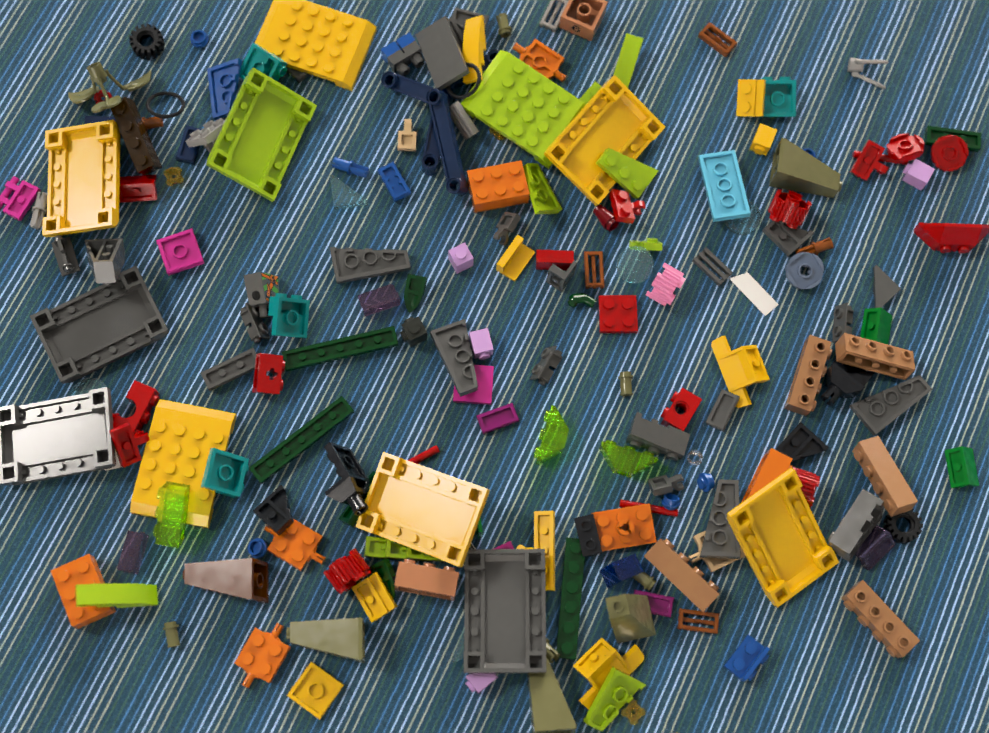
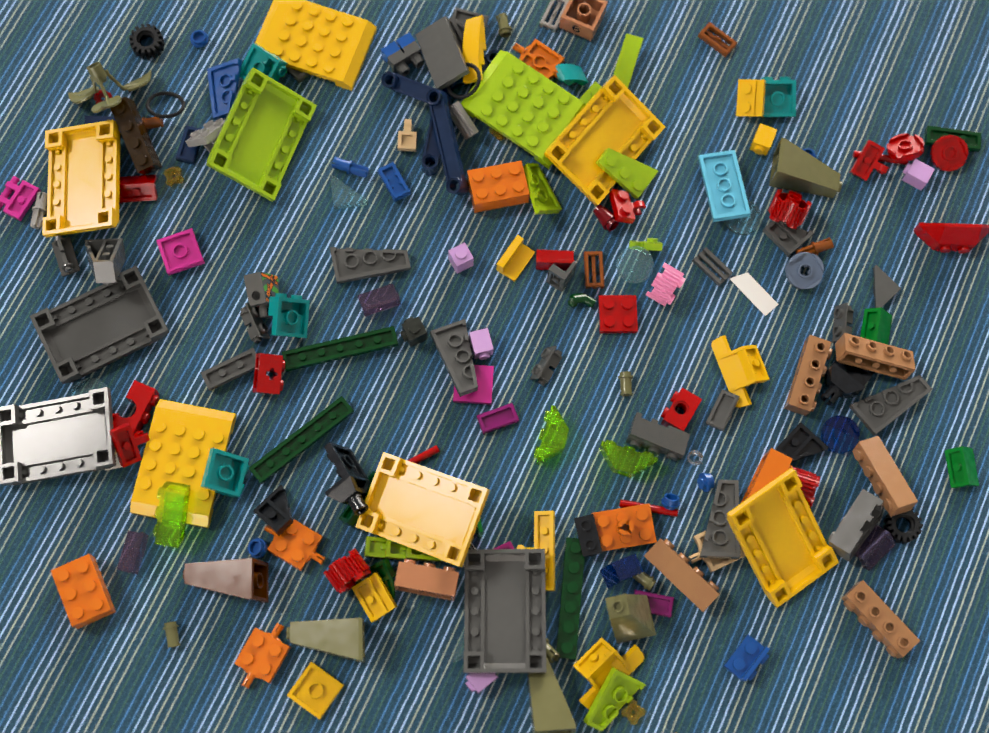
(116, 594): lime slope -> none
(414, 291): dark green plate -> none
(505, 225): dark grey plate -> none
(571, 74): none -> teal slope
(663, 484): dark grey plate -> none
(681, 619): dark orange tile -> none
(835, 431): none -> clear blue tile
(857, 65): light grey plant -> none

